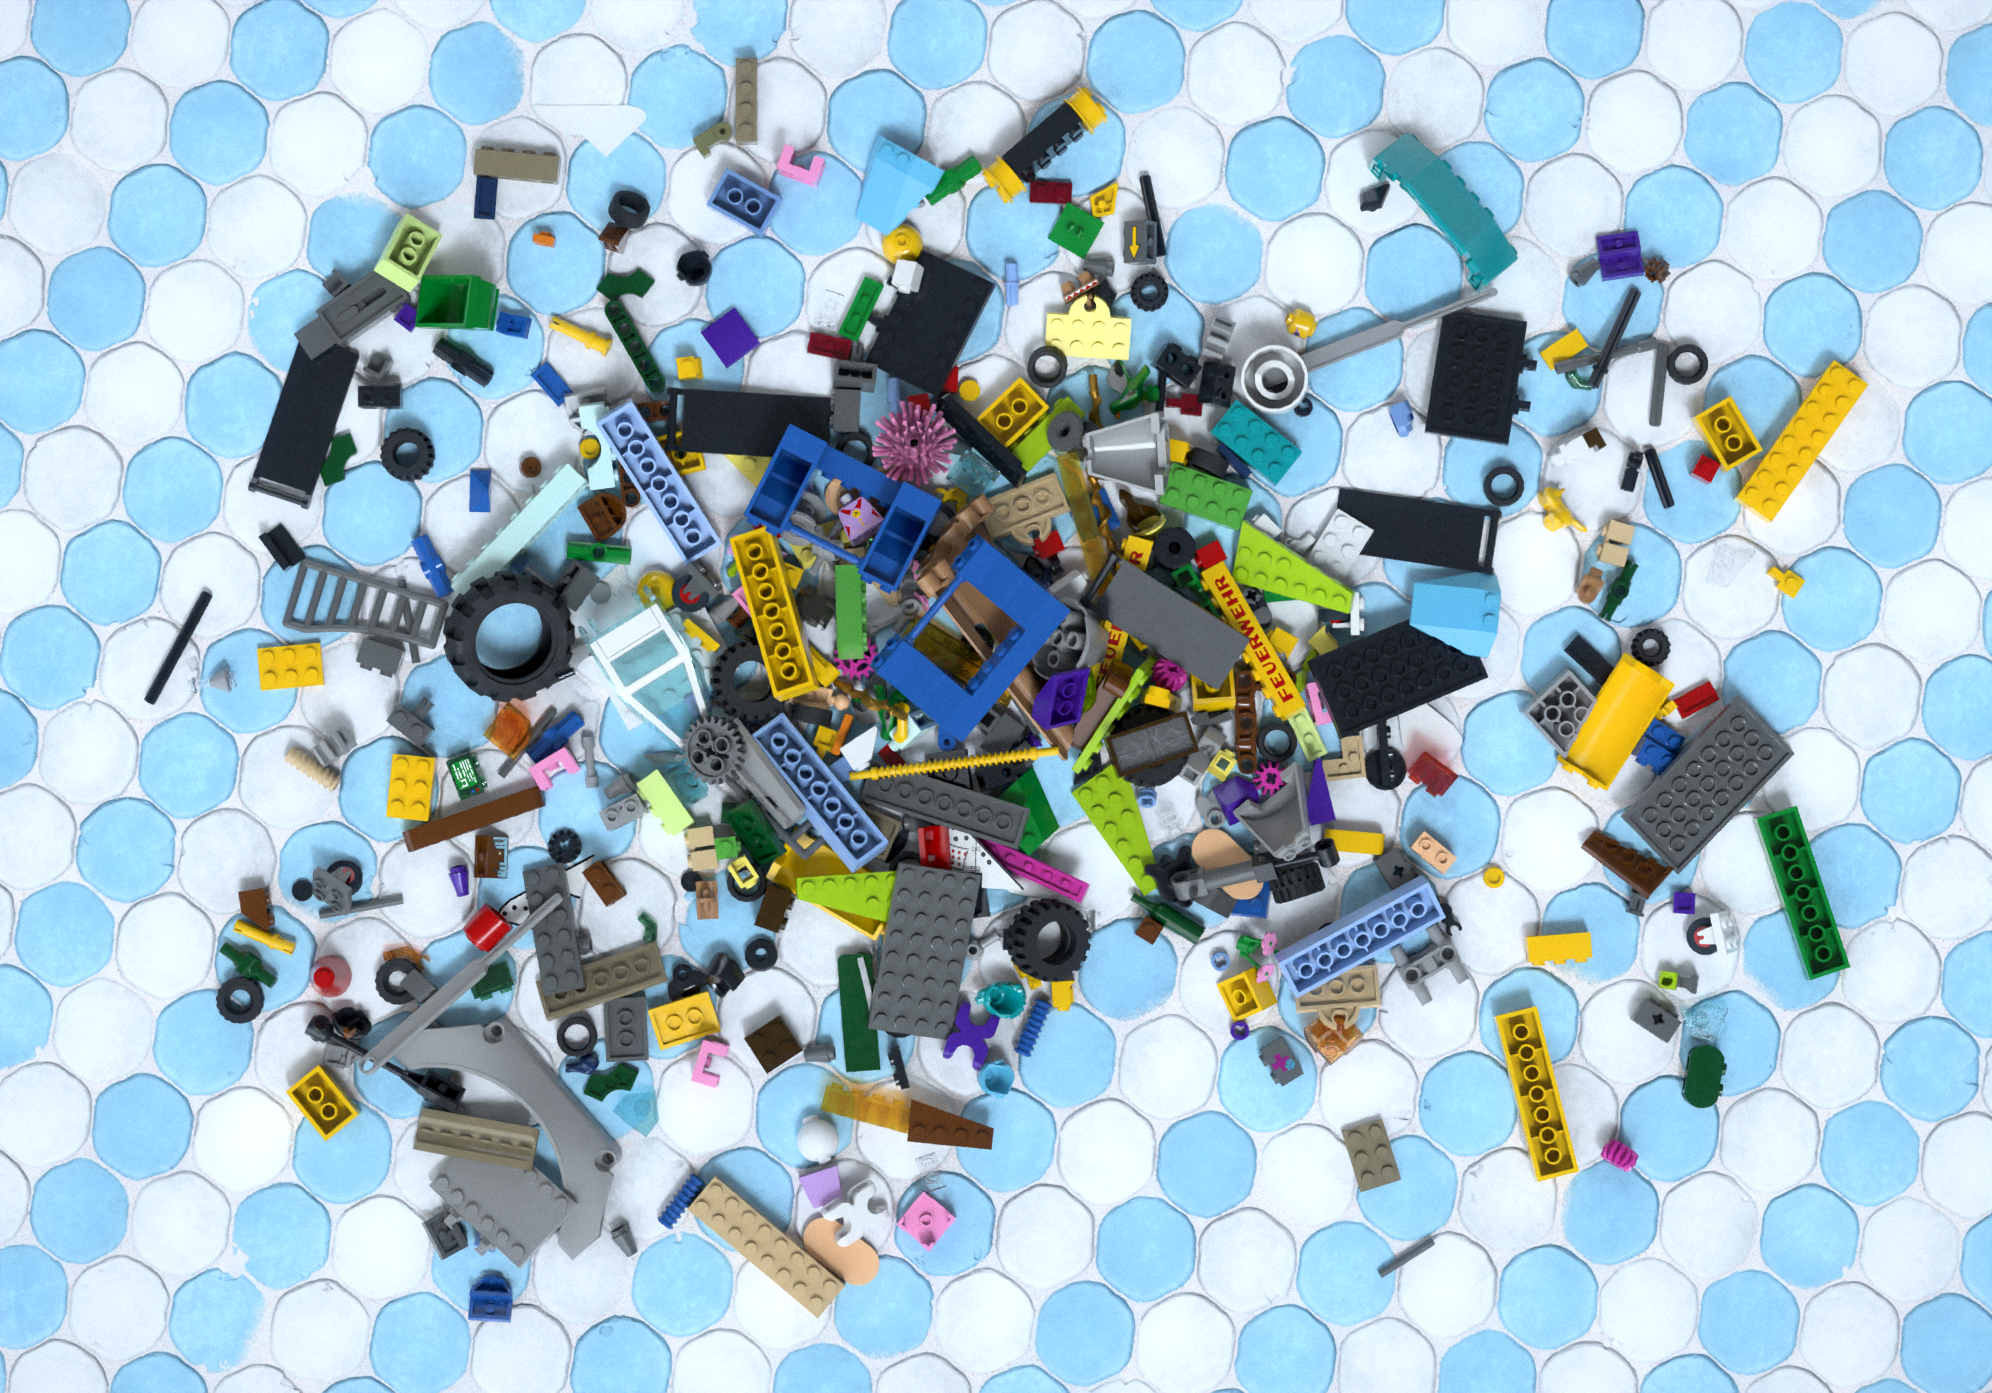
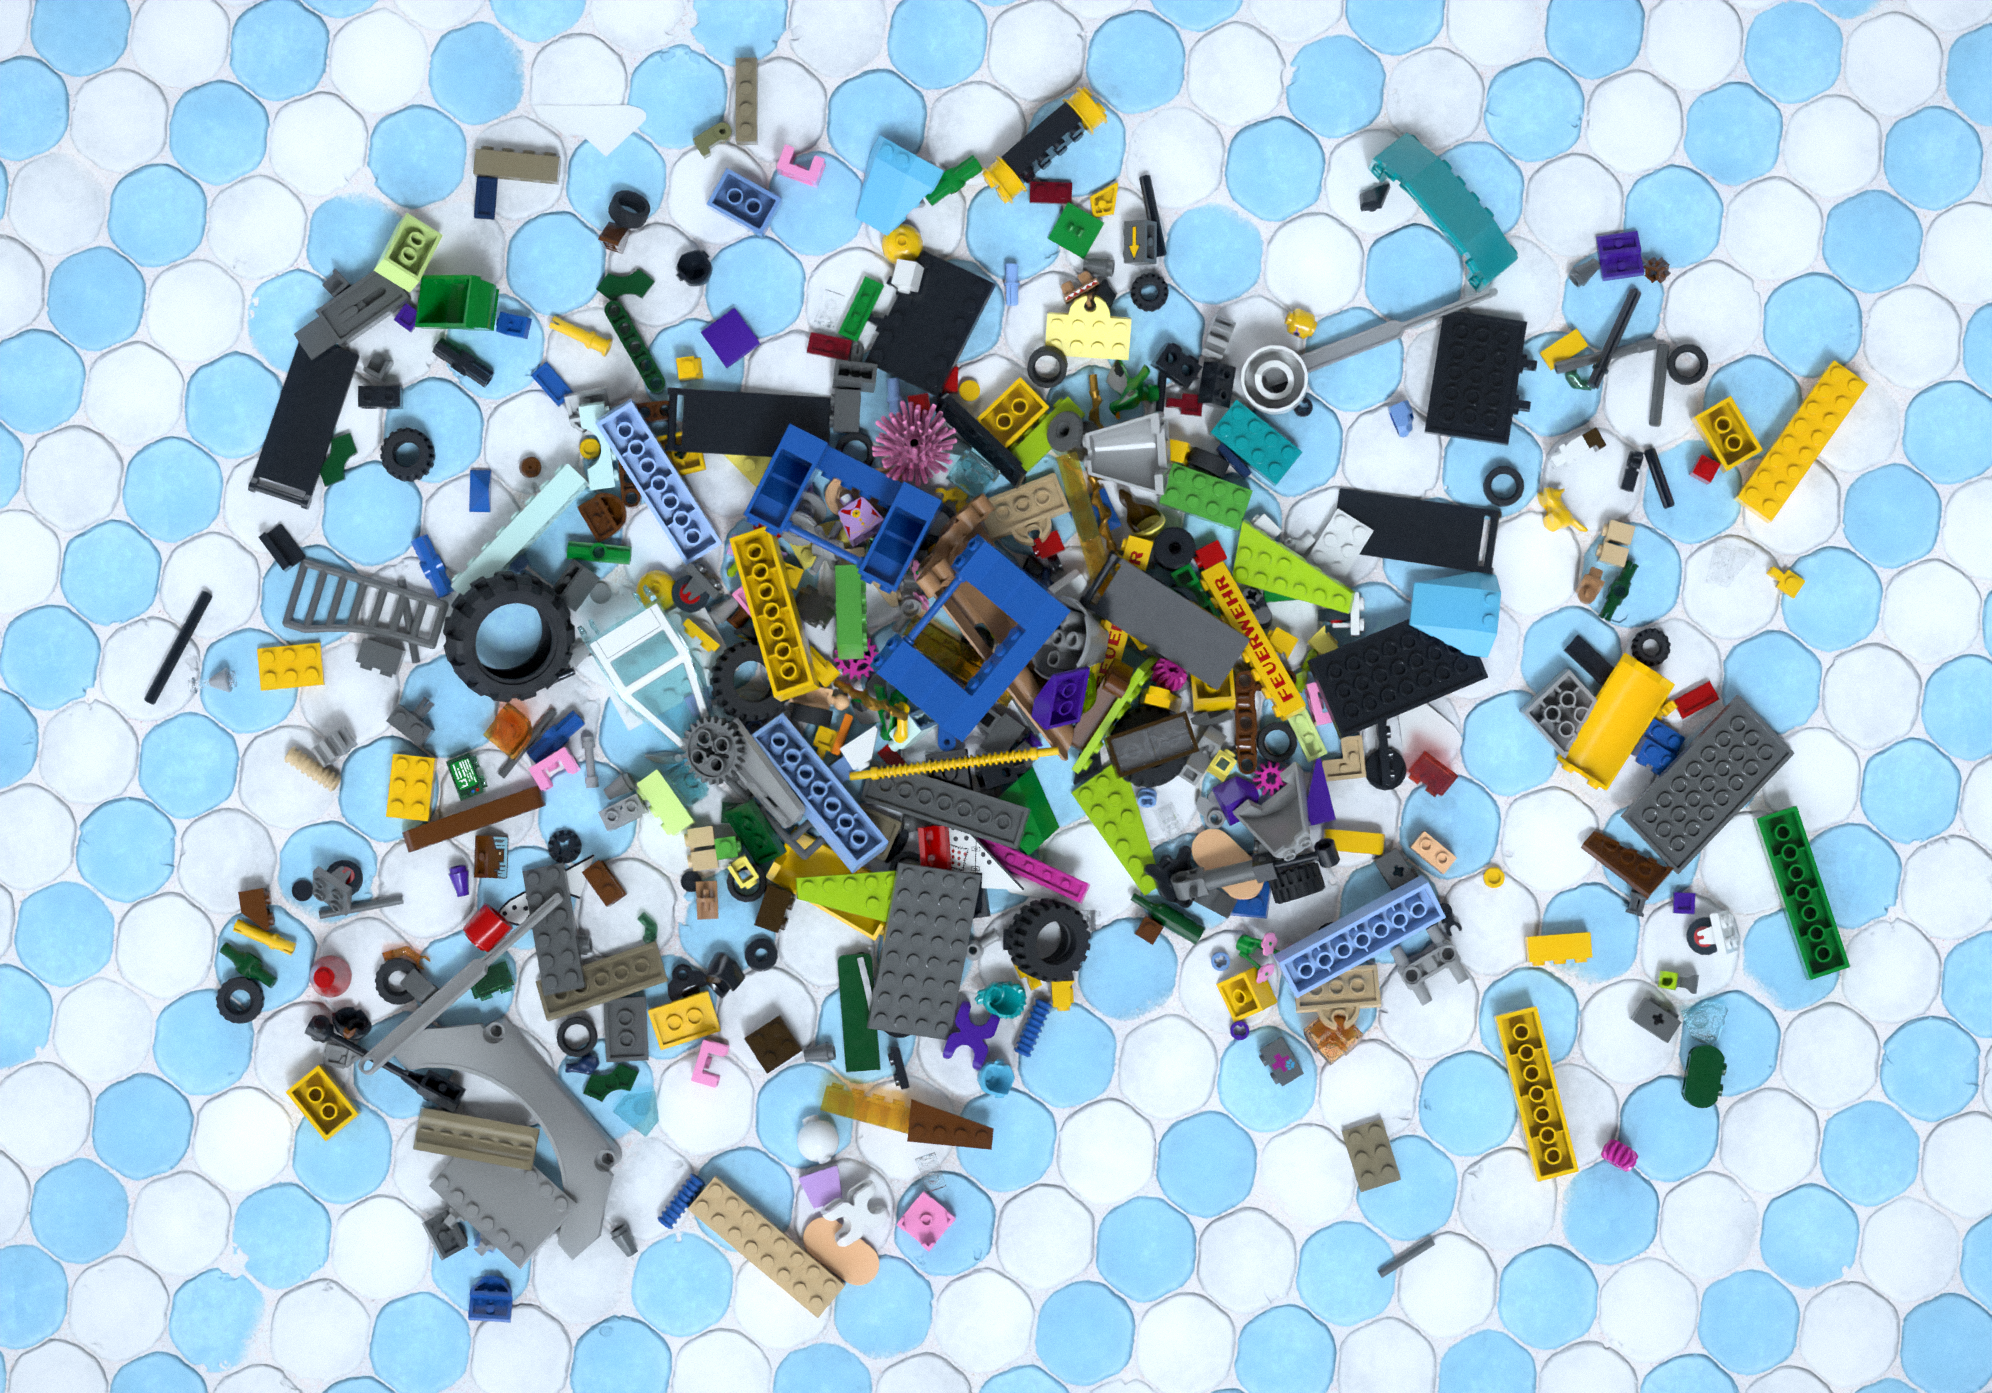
(544, 239): orange plate -> none

